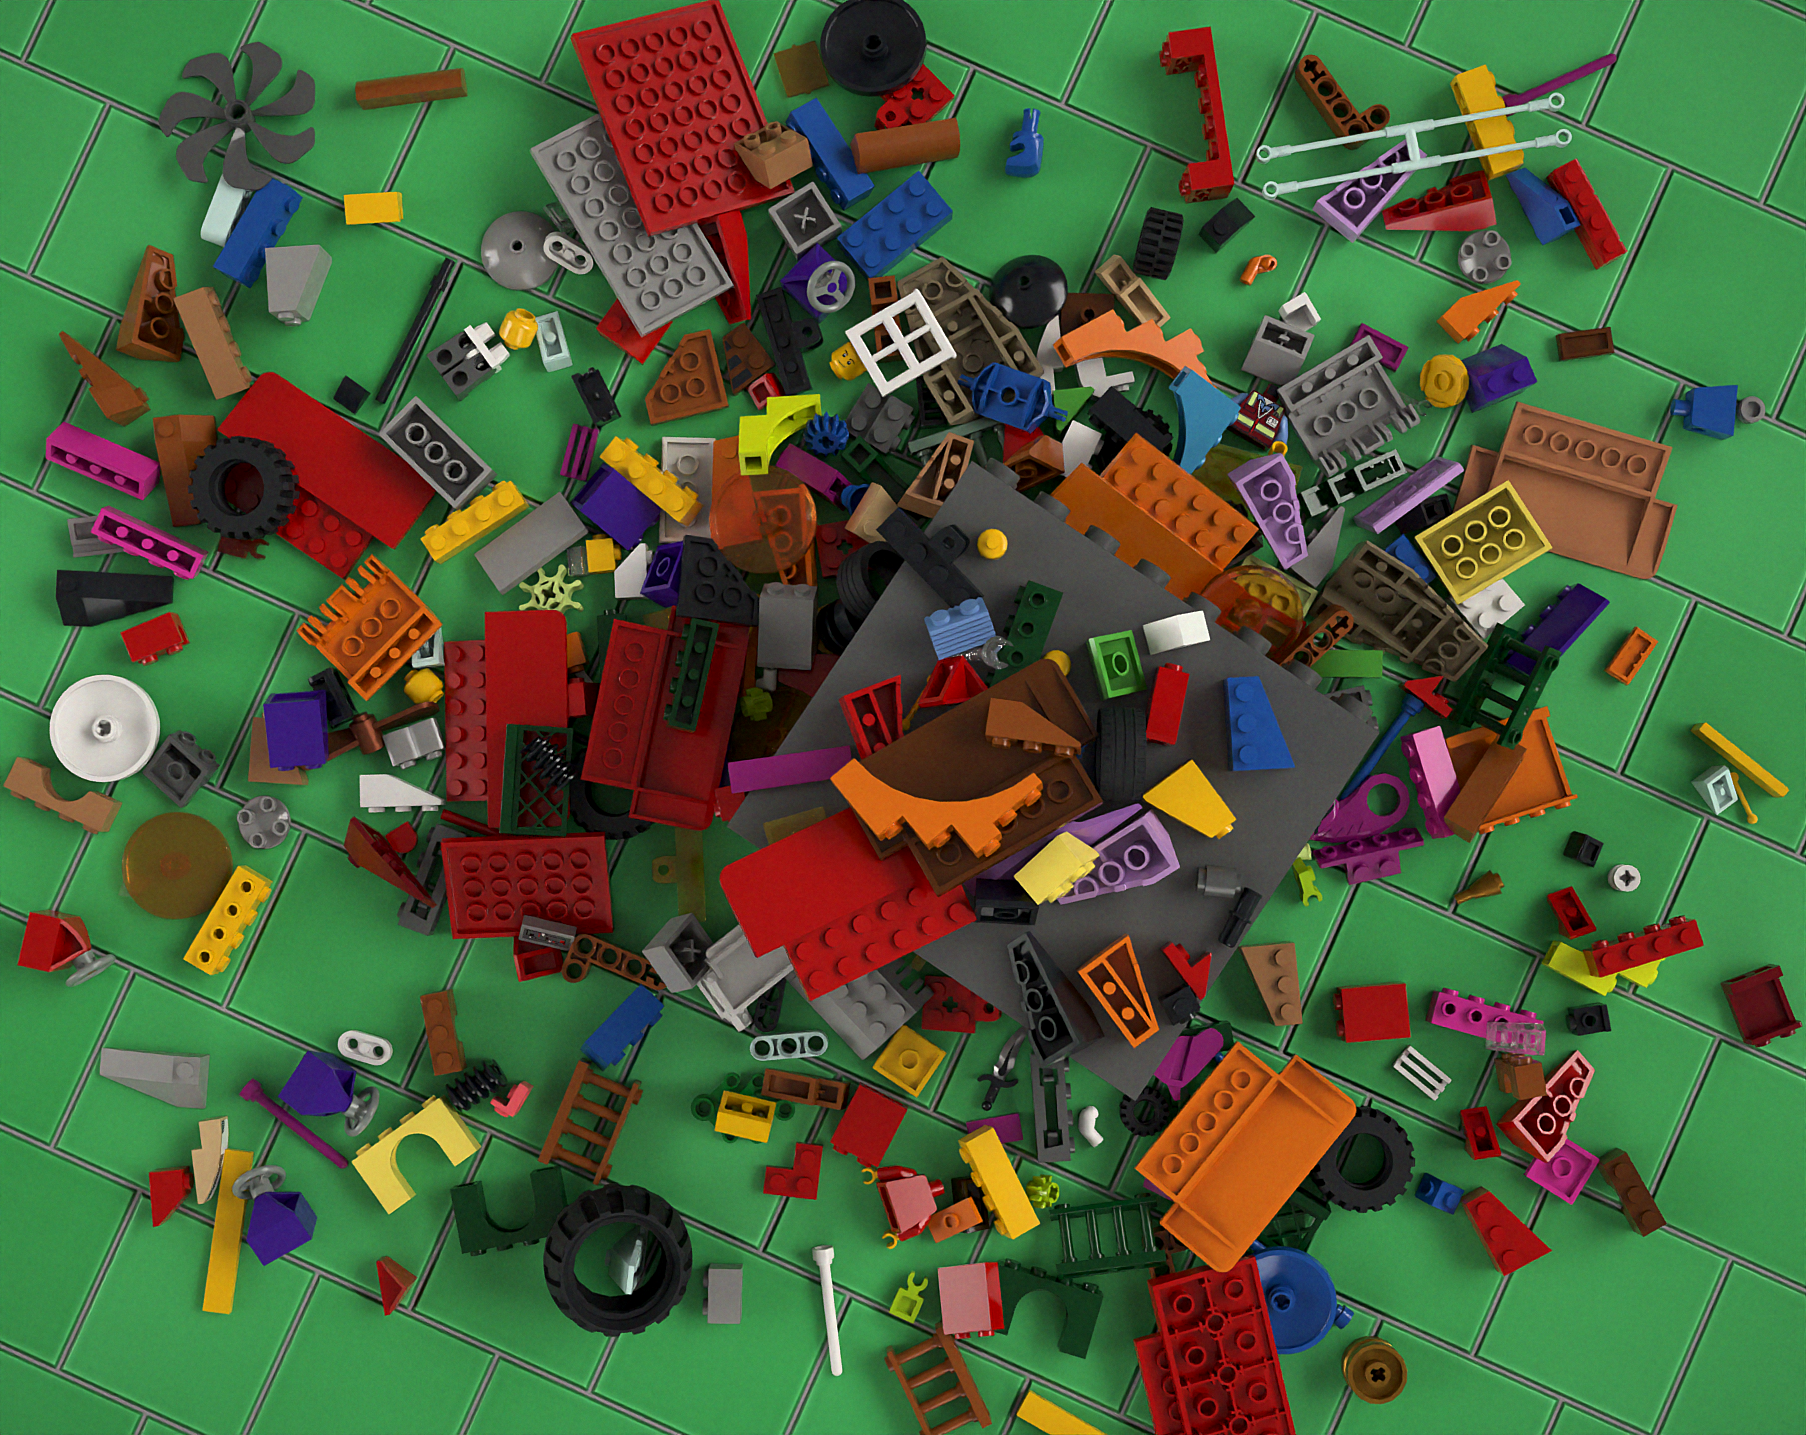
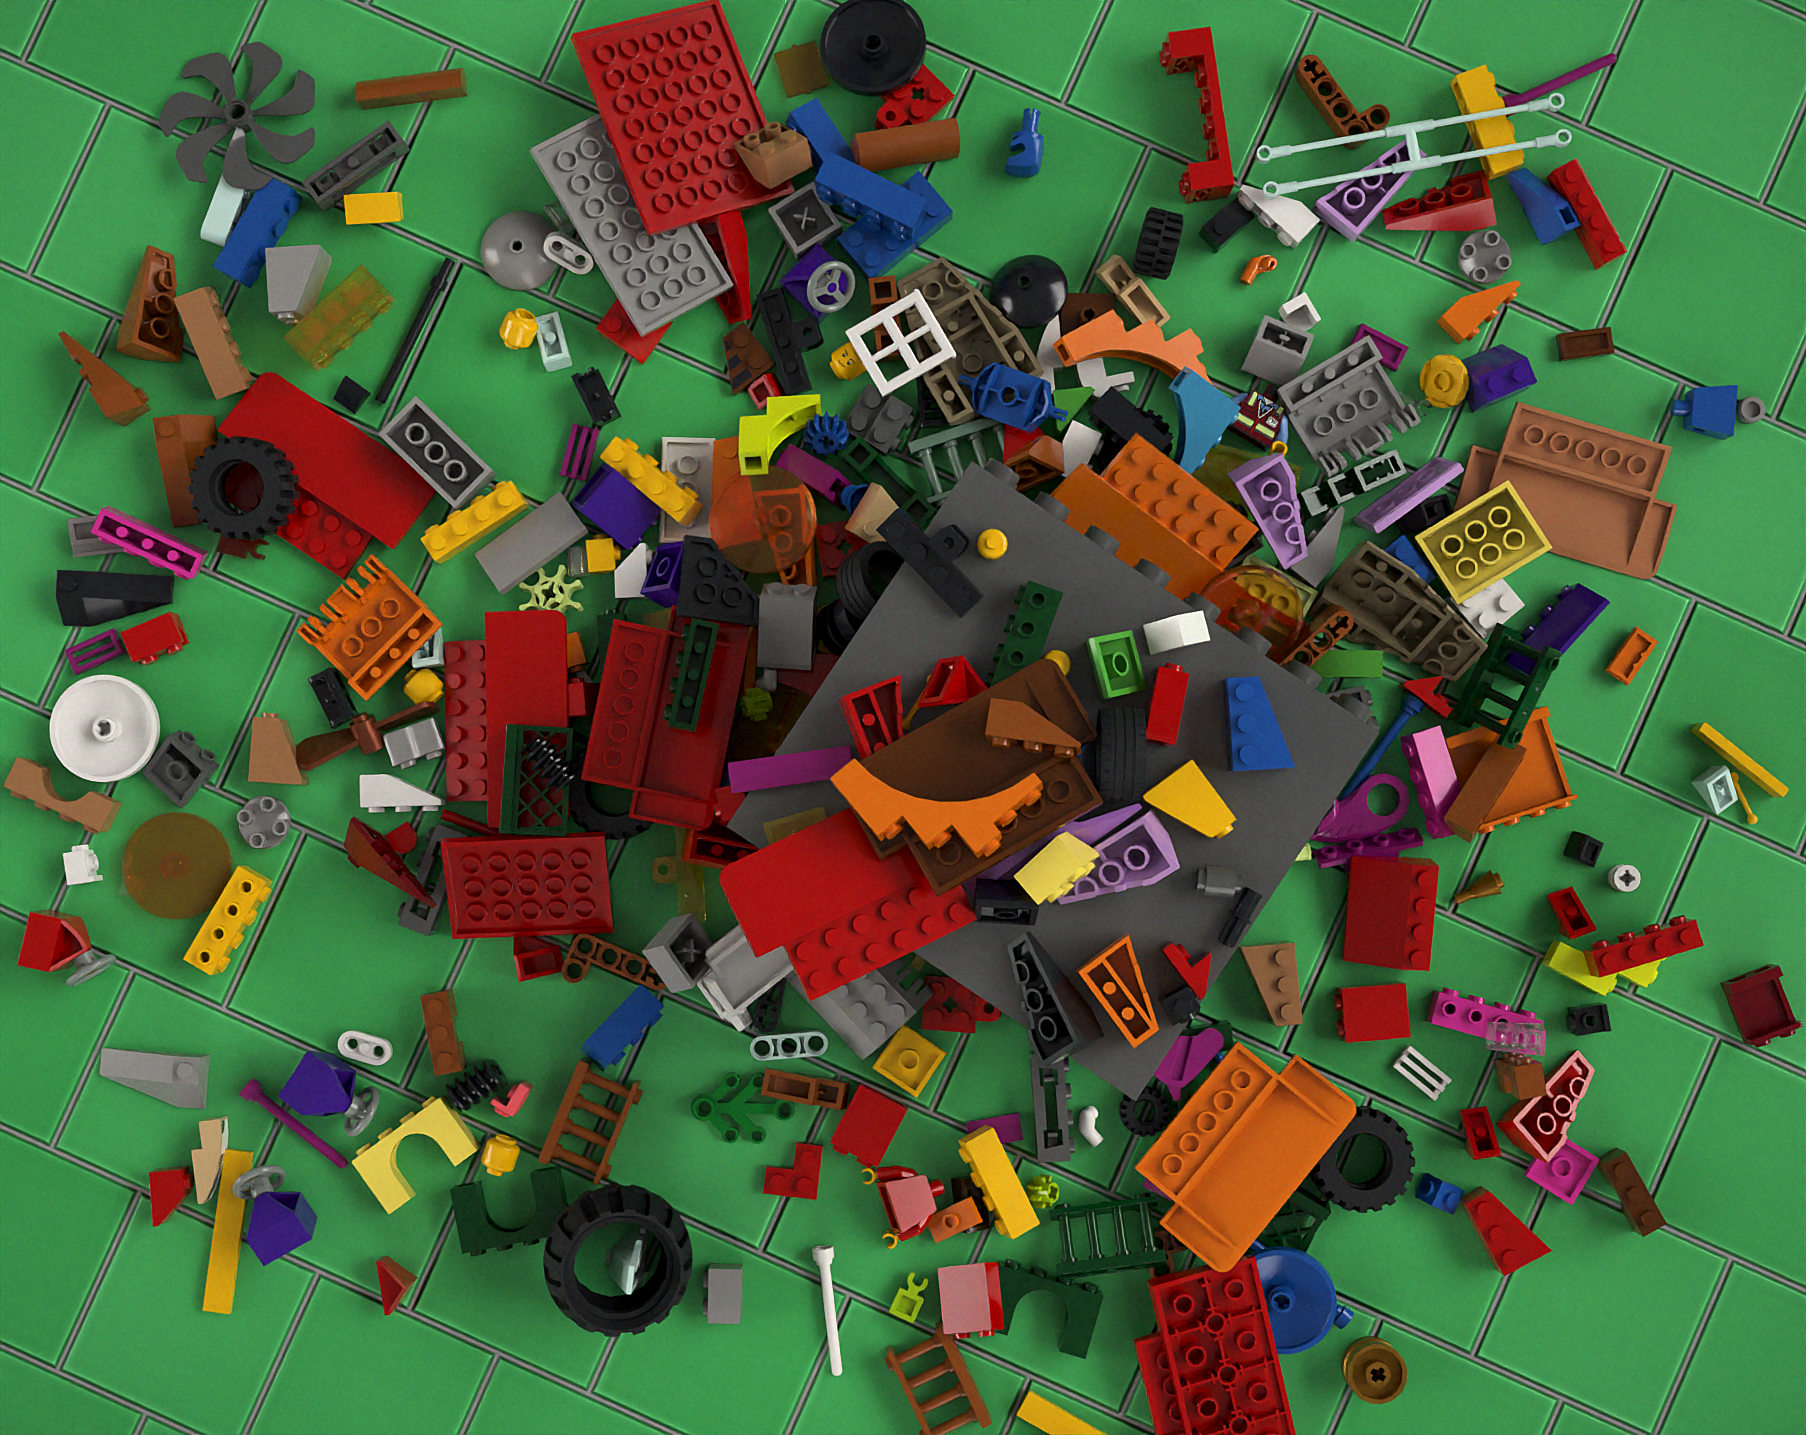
(81, 865): none -> white brick
(103, 460): dark pink brick -> none
(116, 642): none -> magenta tile
(297, 729): dark purple slope -> none
(339, 318): none -> clear yellow brick
(356, 166): none -> dark grey brick
(467, 361): dark grey hips -> none
(500, 1154): none -> yellow head
(547, 933): light grey slope -> none
(688, 382): dark orange plate -> none
(715, 846): none -> red wedge
(745, 1116): yellow brick -> none
(870, 197): none -> blue brick
(938, 476): medium nougat wedge -> none
(959, 628): medium blue brick -> none
(988, 653): clear piece -> none
(1003, 1067): piece -> none
(1284, 215): none -> white slope
(1304, 876): lime plate -> none
(1390, 912): none -> red slope

